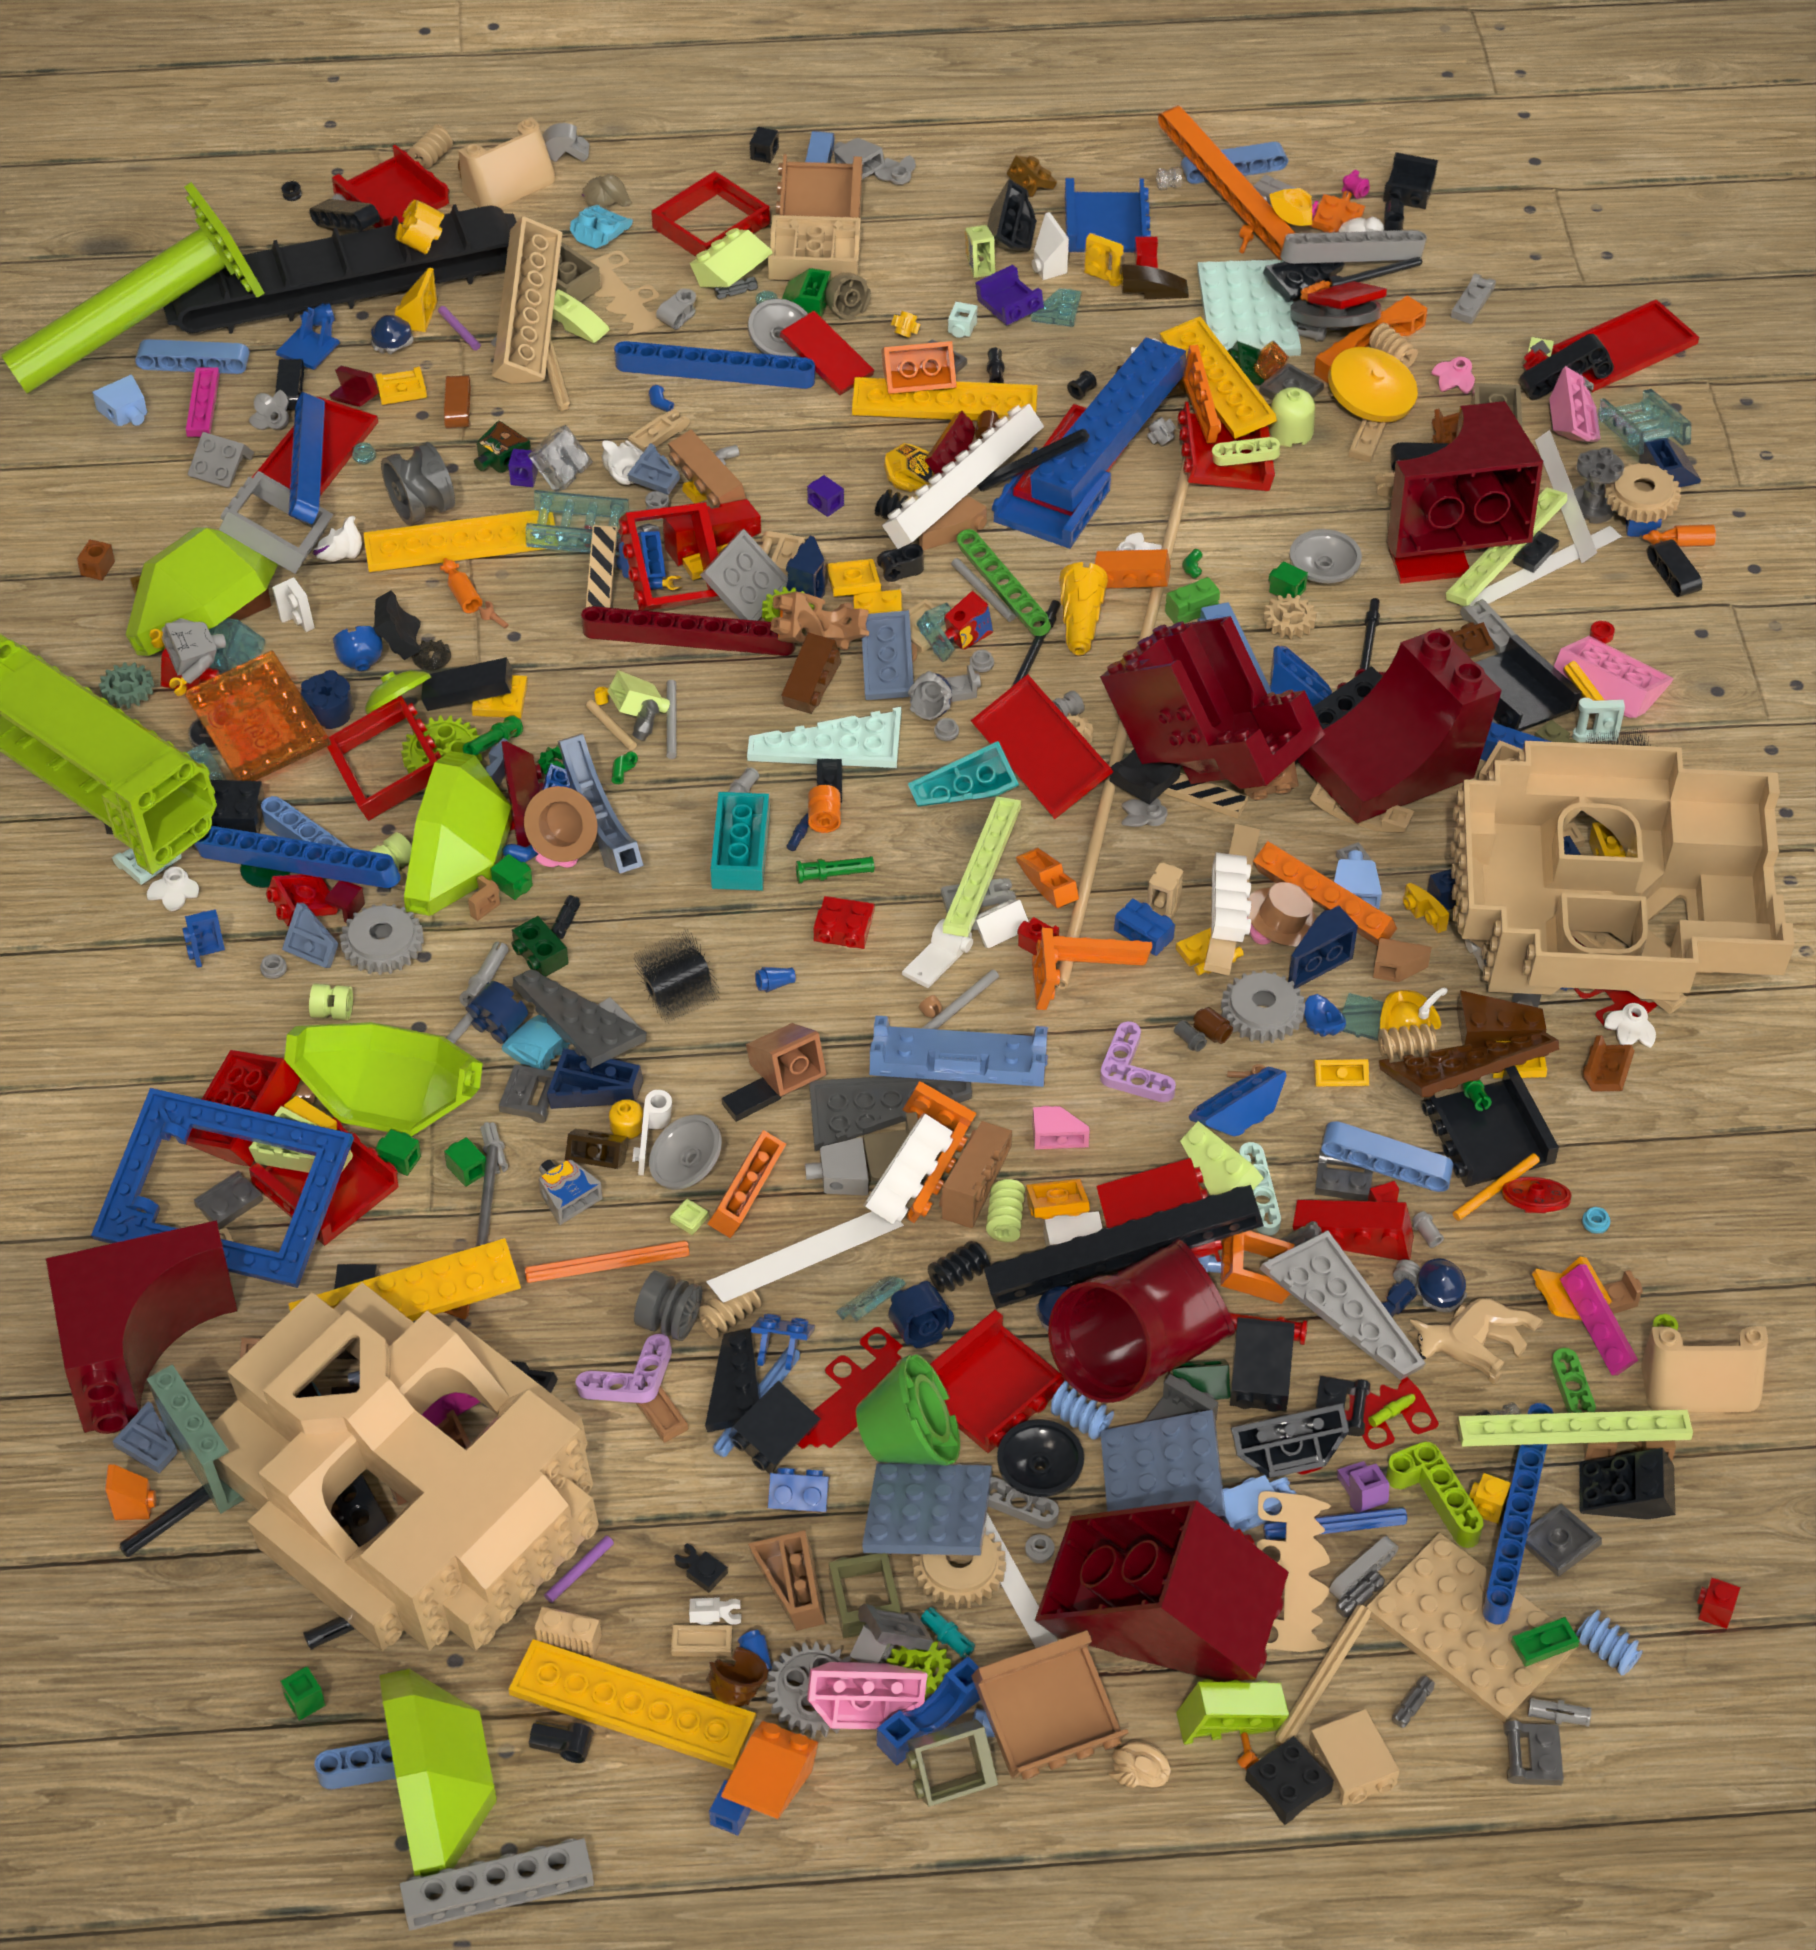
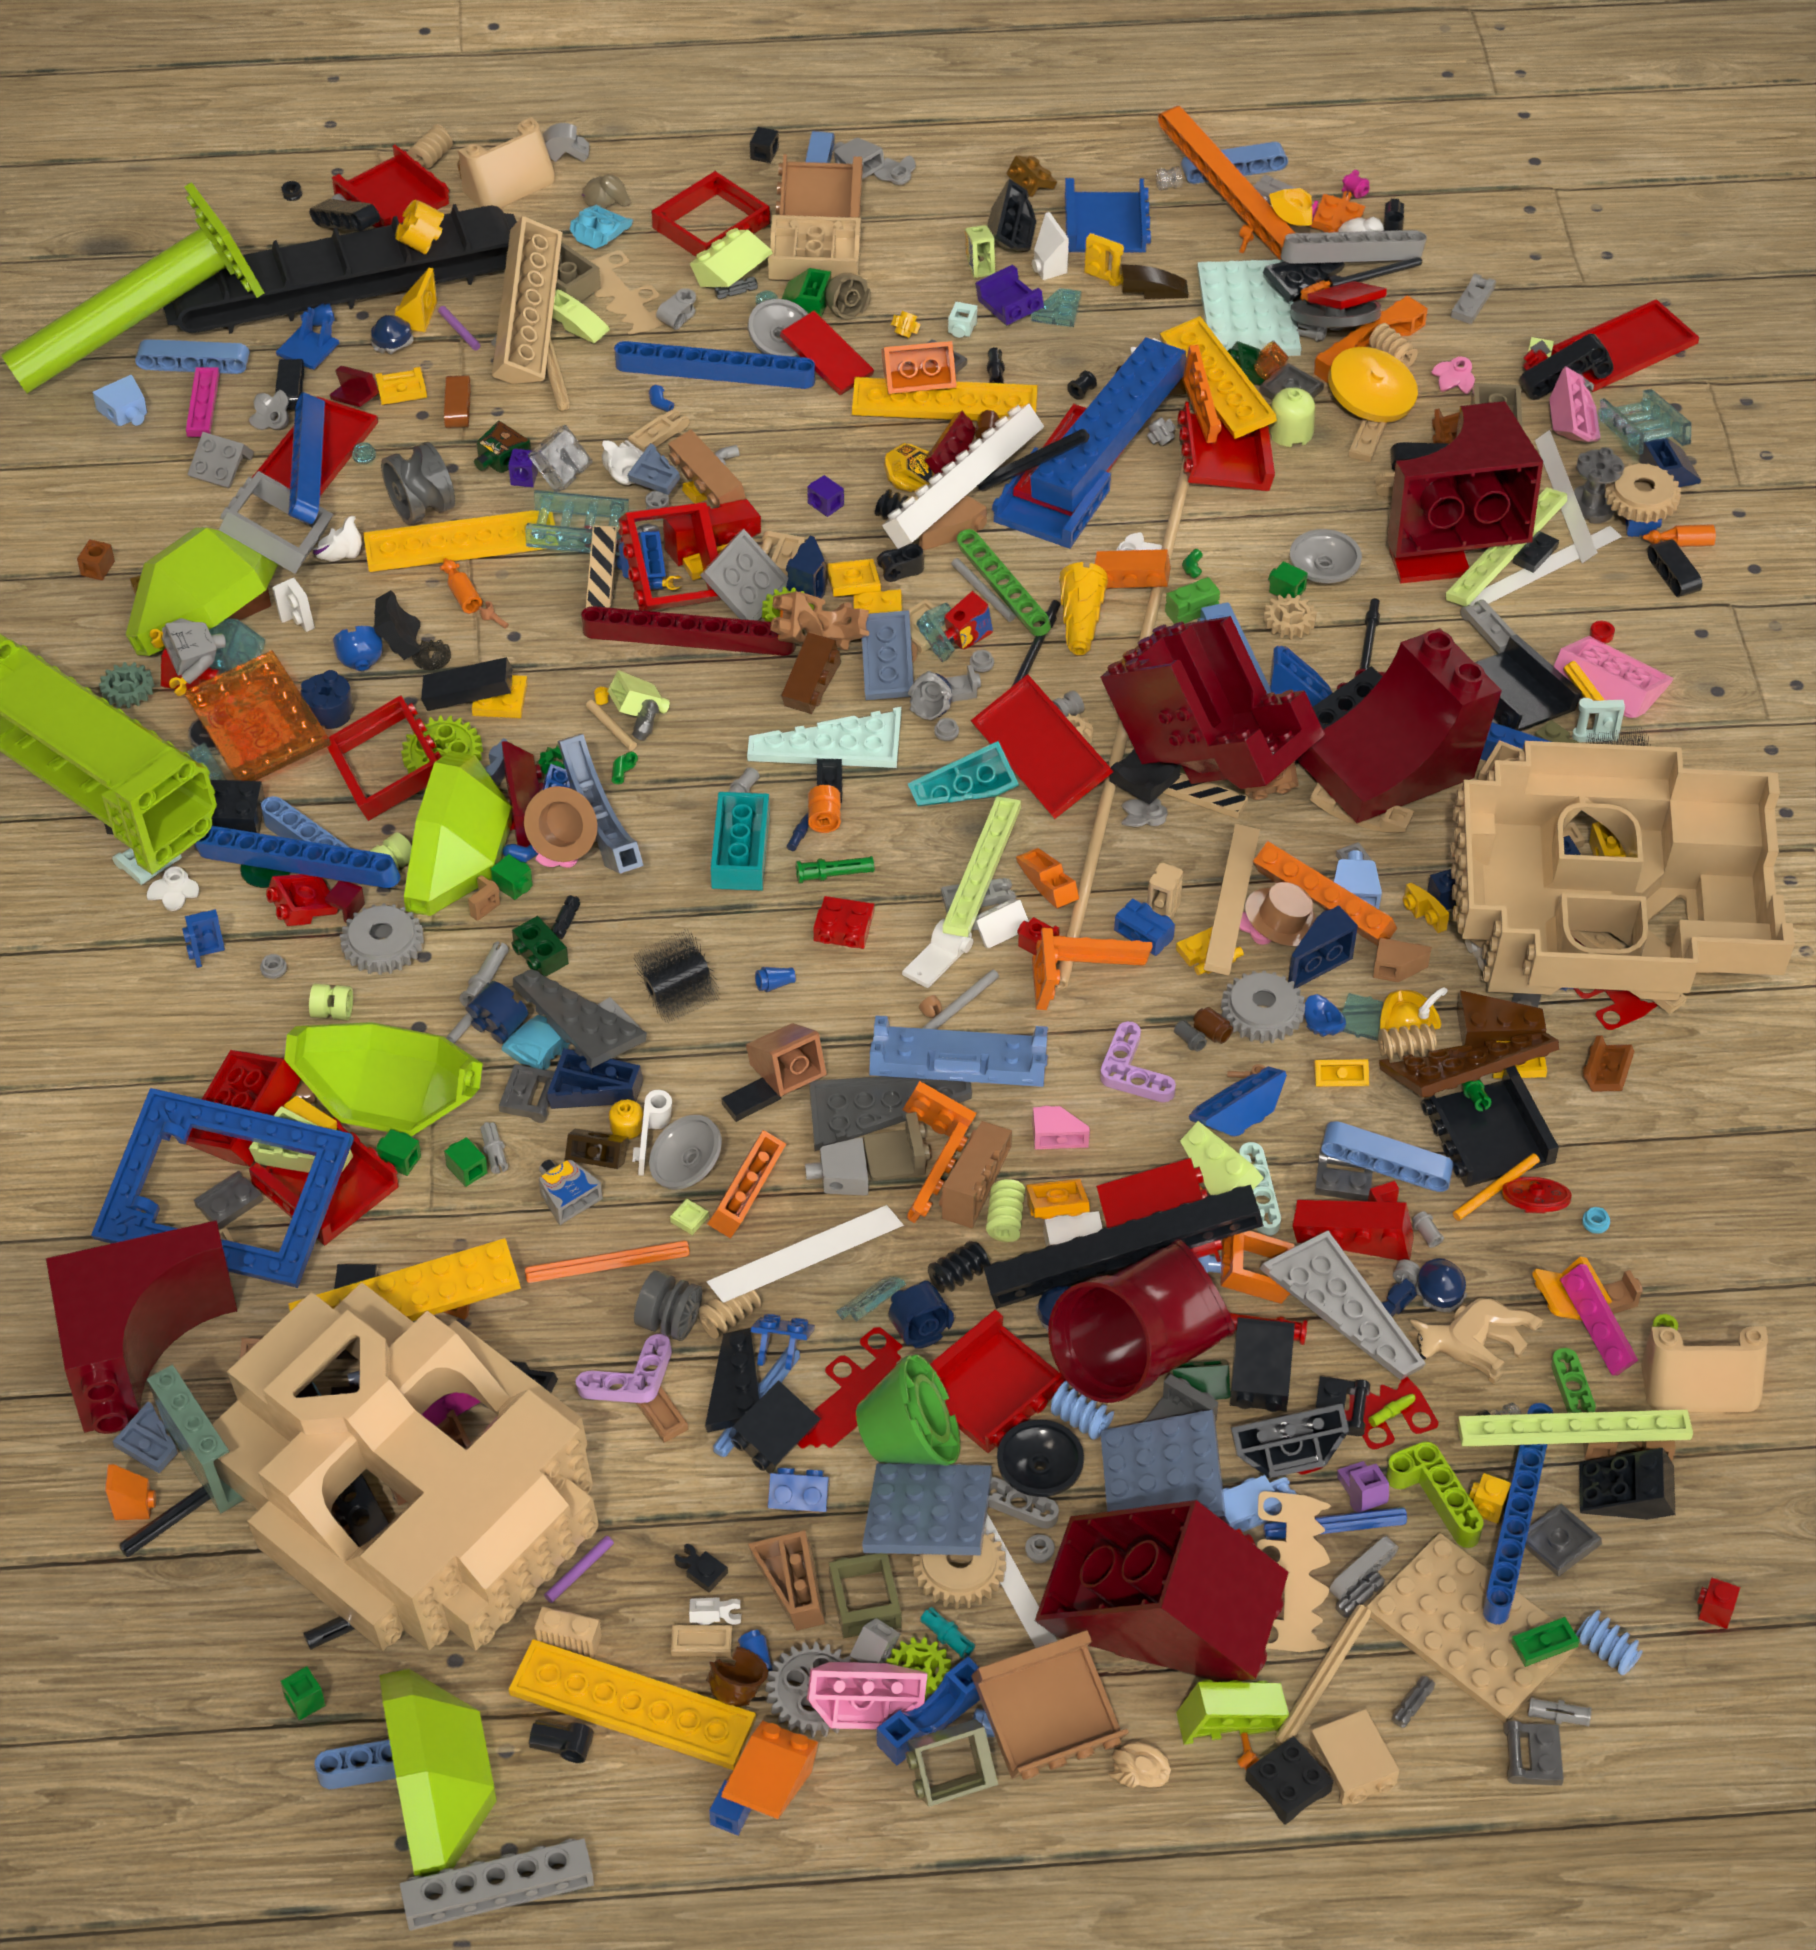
(309, 938): sand blue wing -> none
(394, 686): lime dish -> none
(487, 1195): flat silver bar -> none
(495, 735): green pin -> none
(671, 720): light grey bar -> none
(896, 1628): flat silver plate -> none
(908, 1168): white brick -> none
(1146, 251): red panel -> none
(1230, 897): white brick -> none
(1263, 454): yellowish green beam -> none
(1303, 1234): flat silver axle -> none
(1411, 180): black panel -> none
(1473, 639): reddish brown bracket -> none
(1631, 1028): white plate -> none

